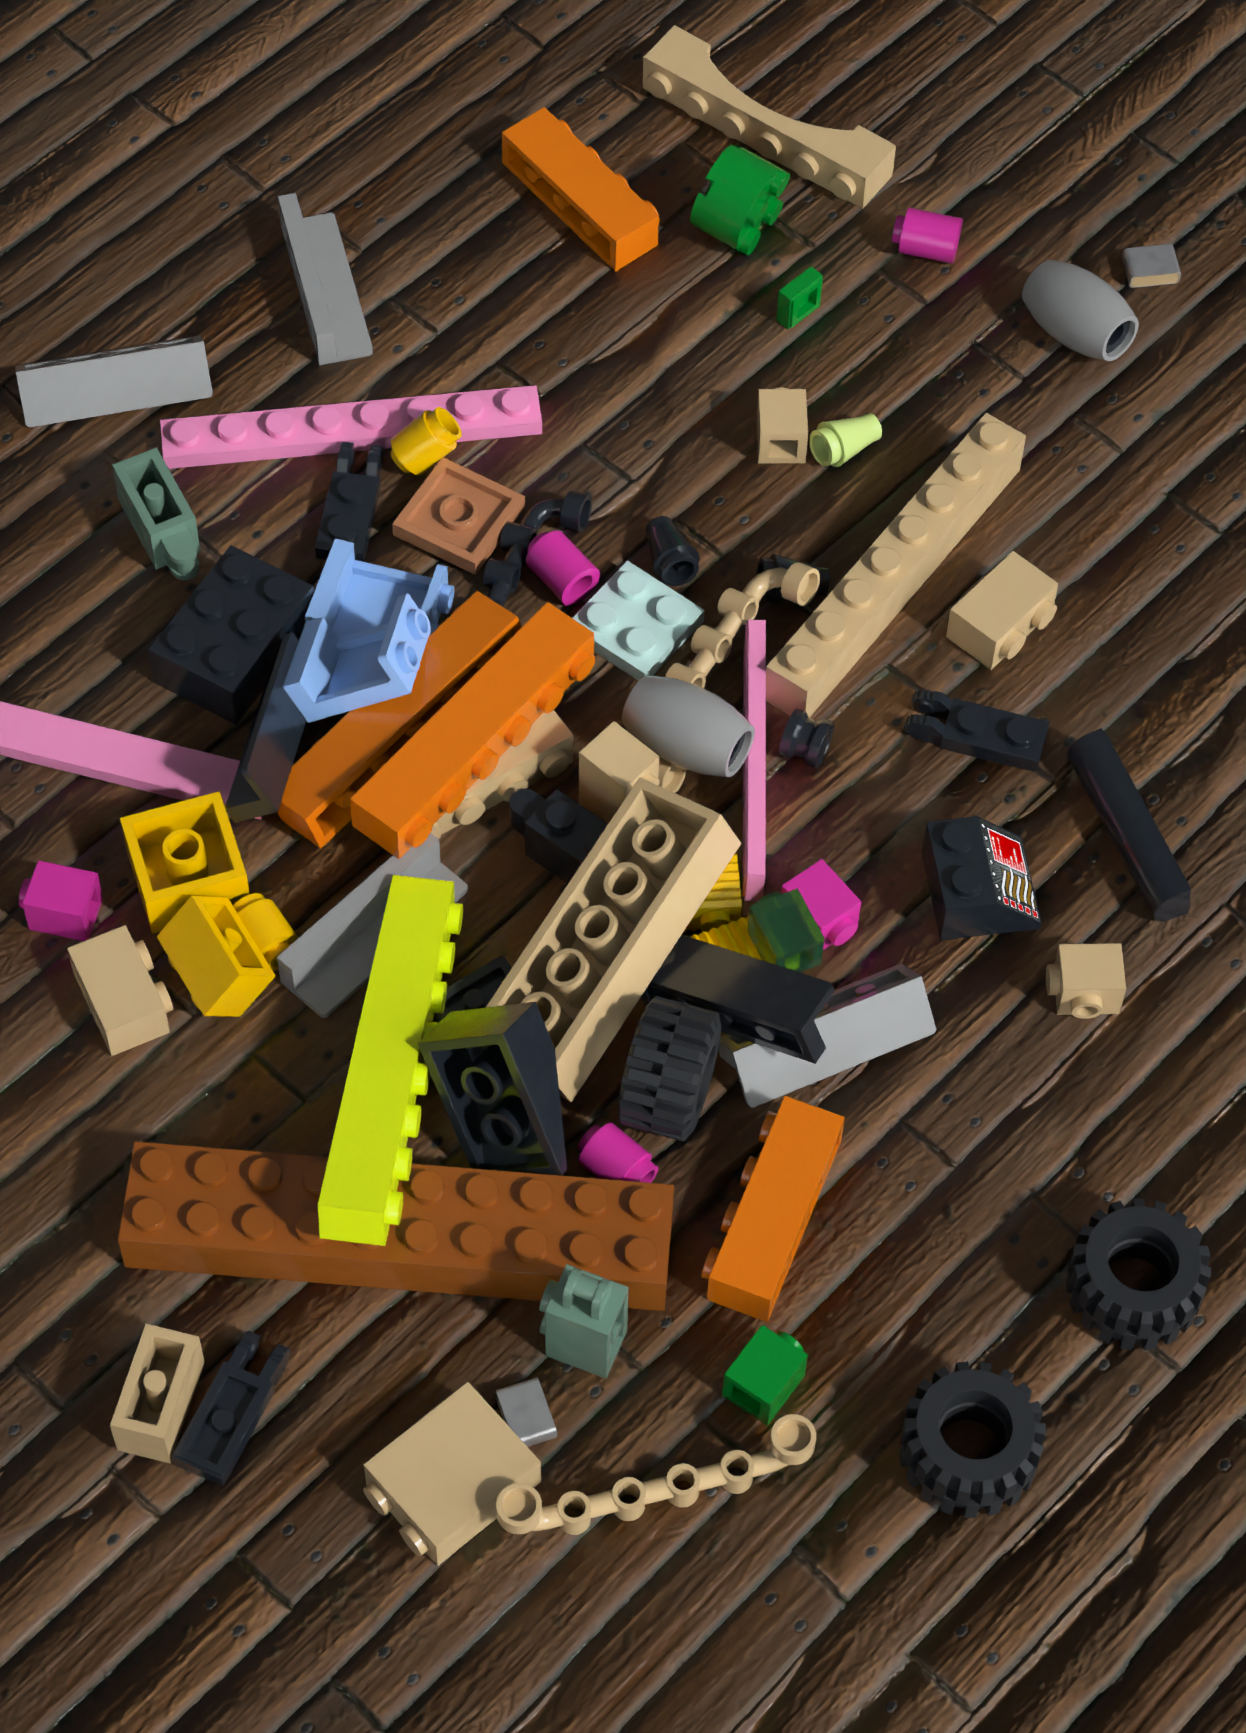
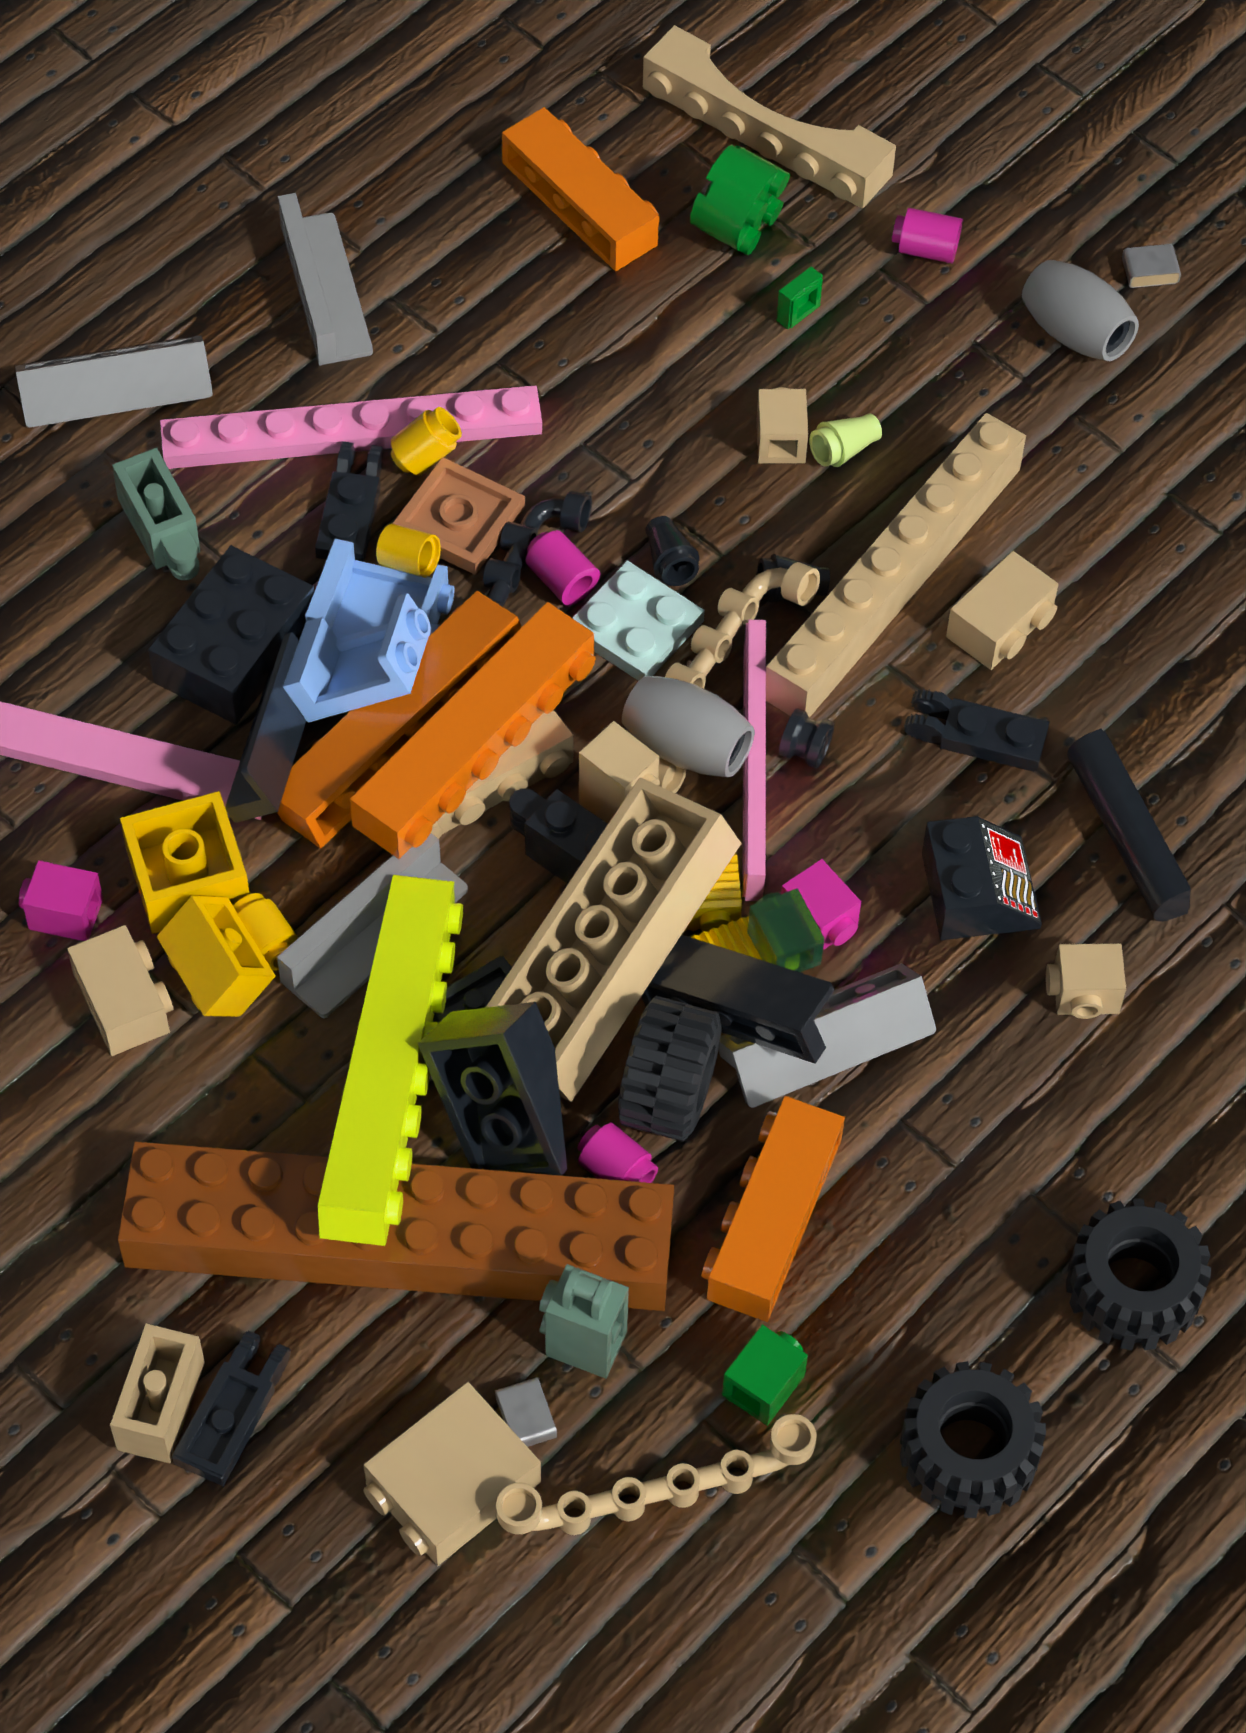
(408, 550): none -> yellow beam

